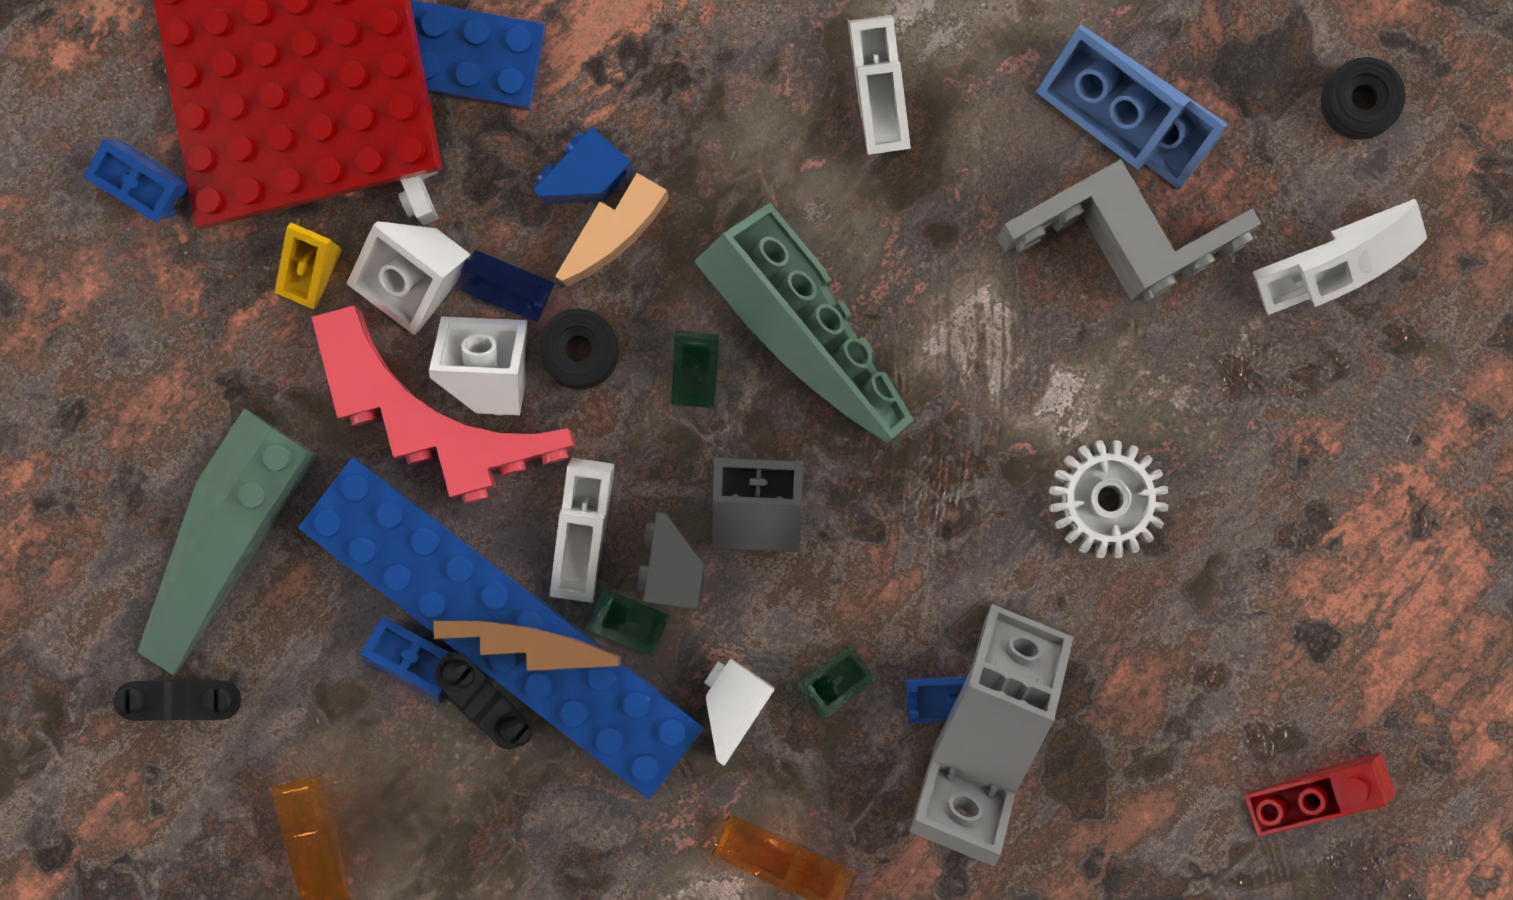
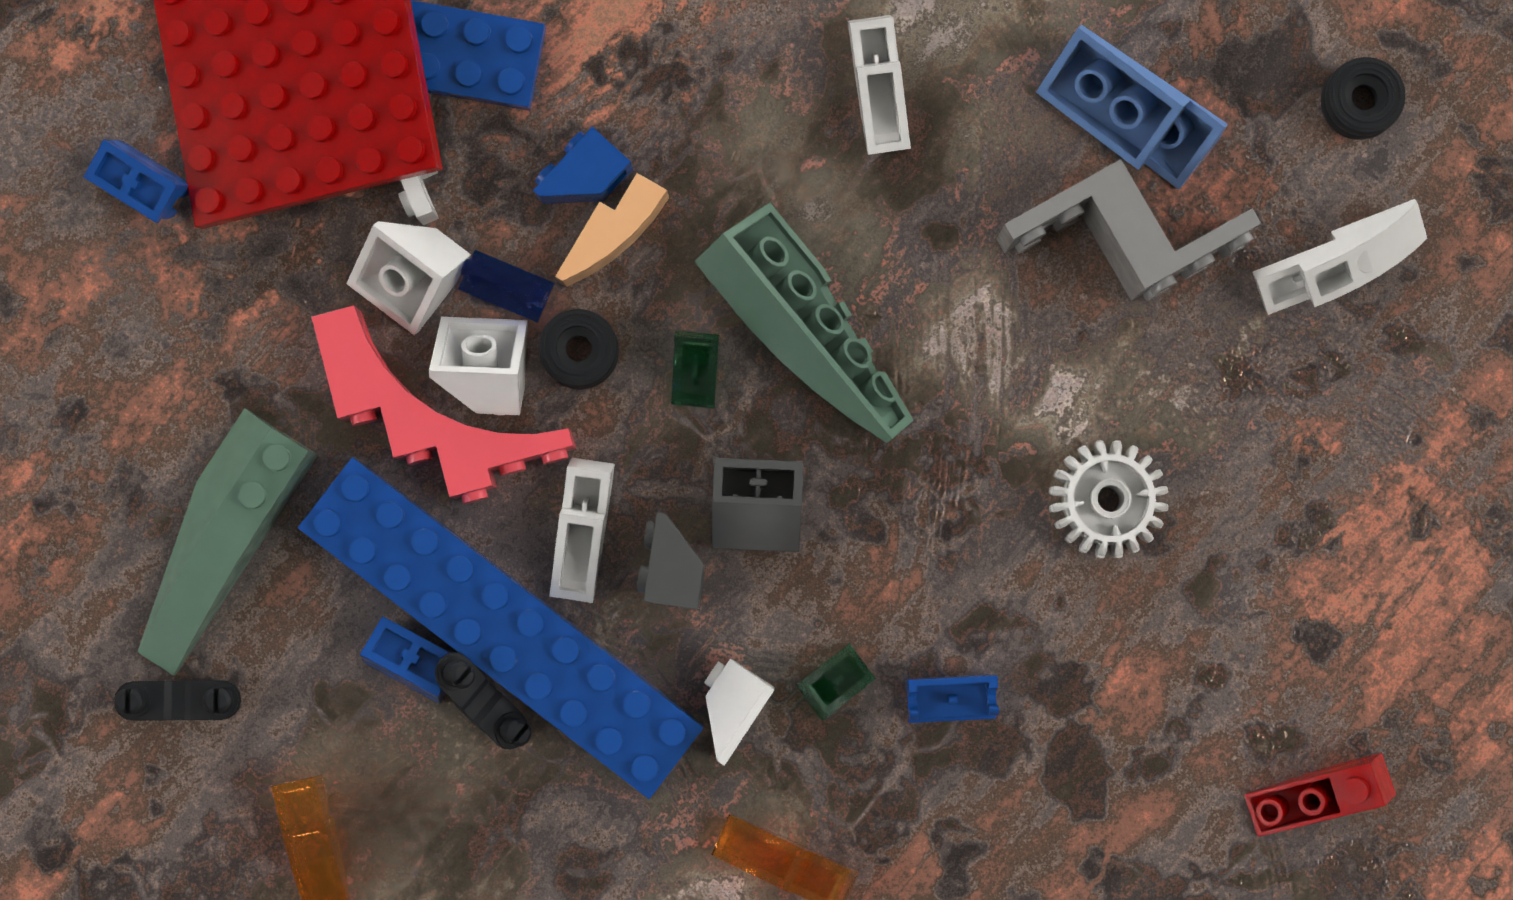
(305, 265): yellow slope -> none
(542, 648): medium nougat slope -> none
(628, 621): clear green slope -> none
(992, 735): light grey bracket -> none

